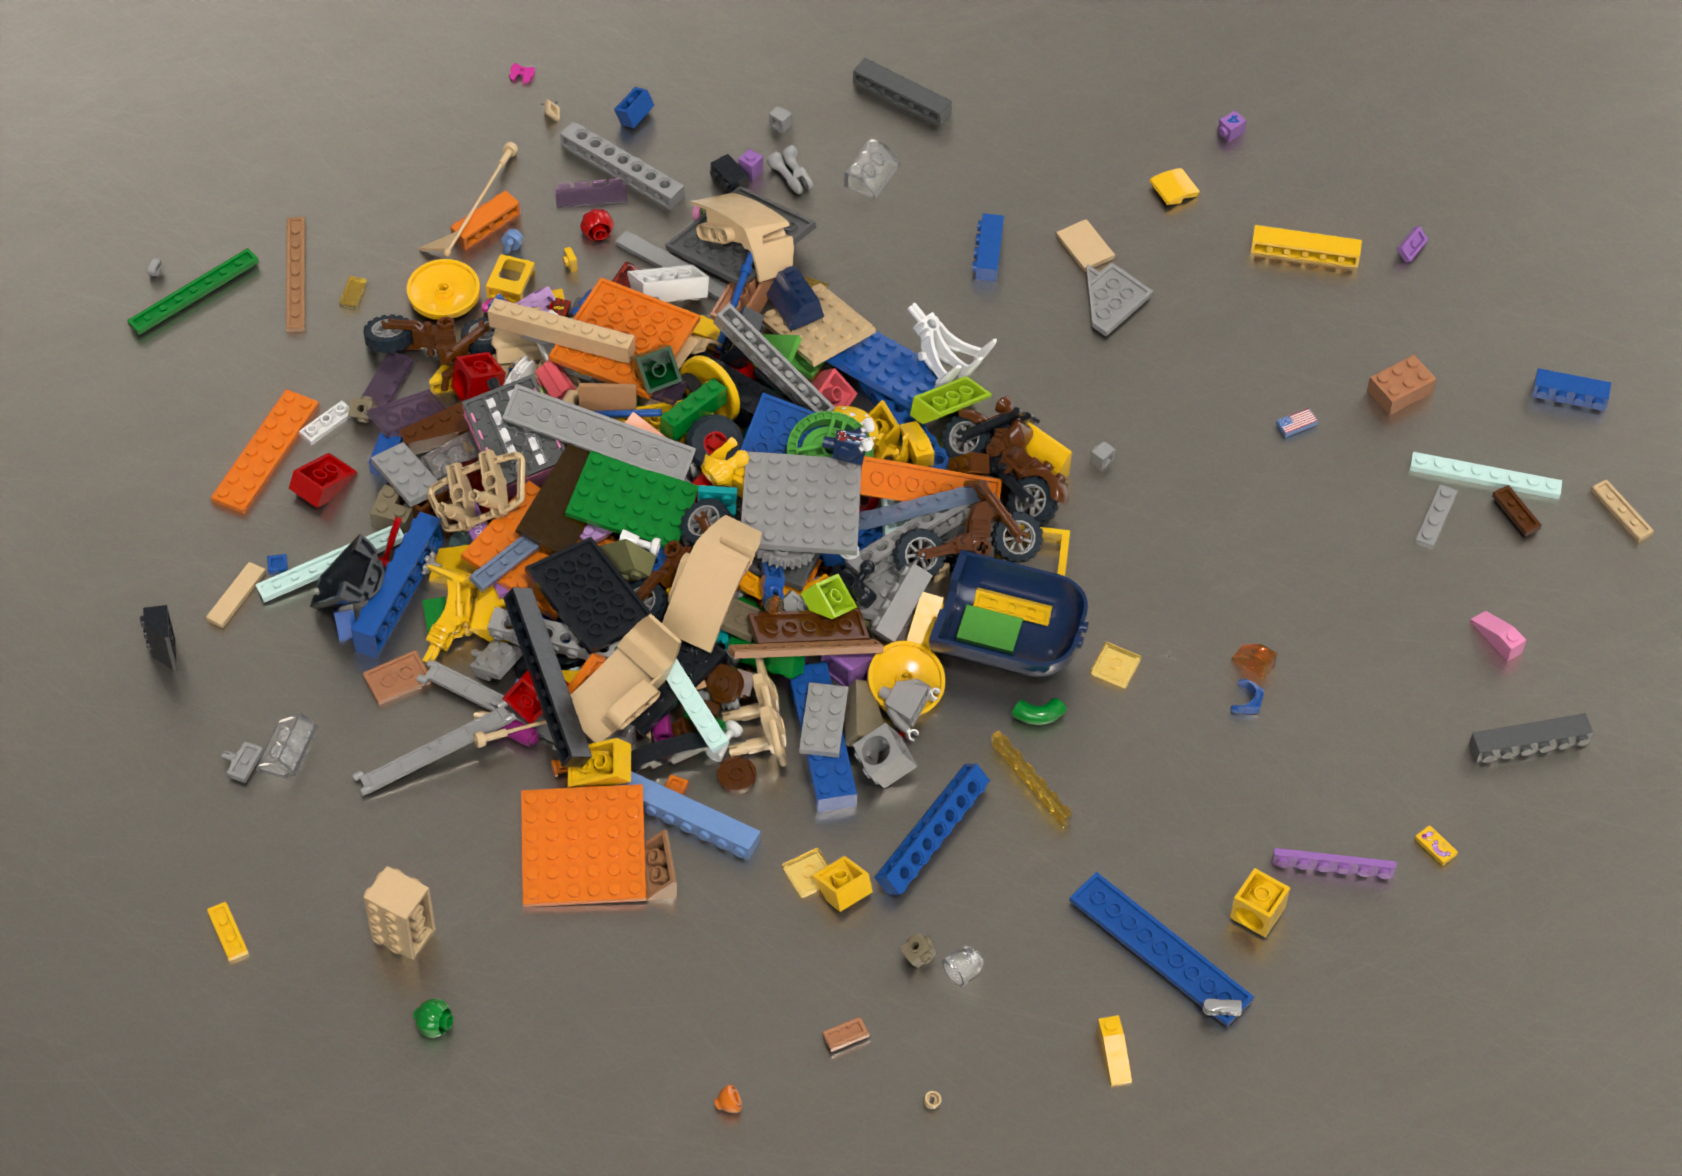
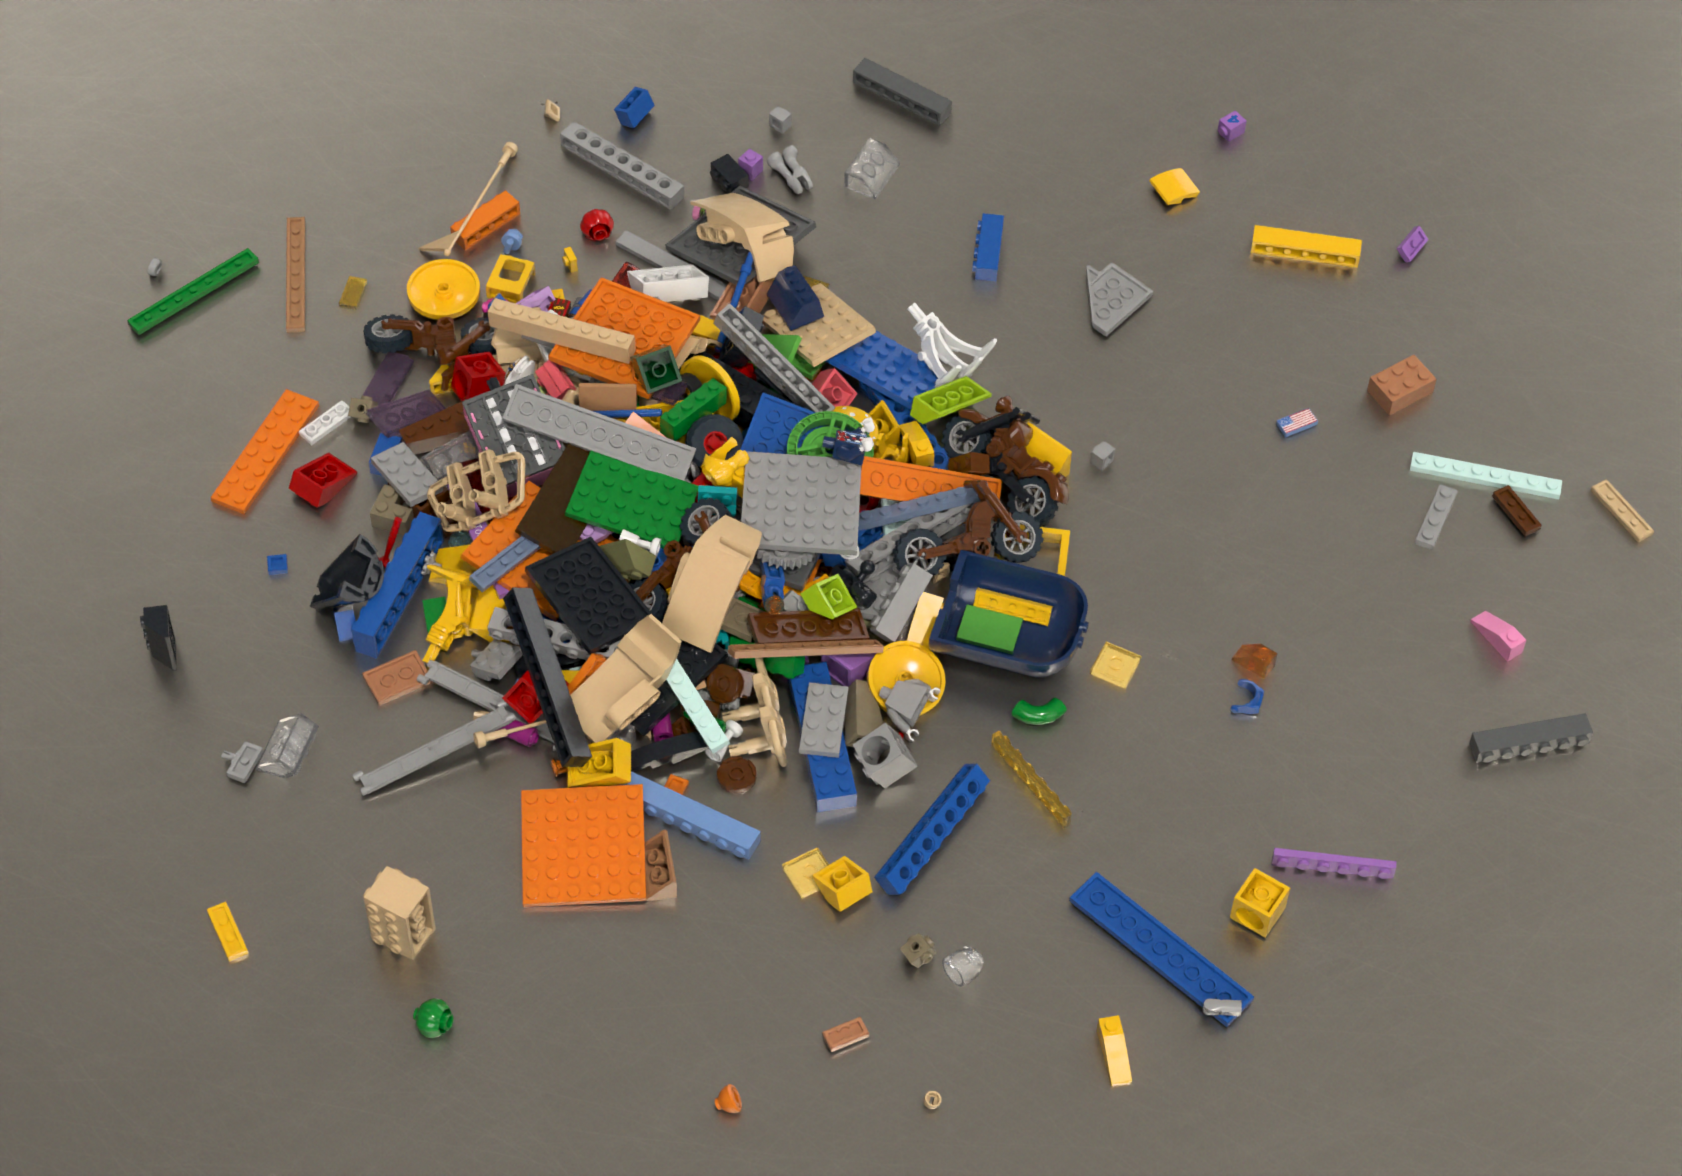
(235, 595): tan tile -> none
(313, 569): light aqua plate -> none
(527, 73): dark pink piece -> none
(587, 195): clear purple windscreen -> none
(1085, 245): tan tile -> none
(1436, 845): yellow tile -> none
(1571, 389): blue brick -> none

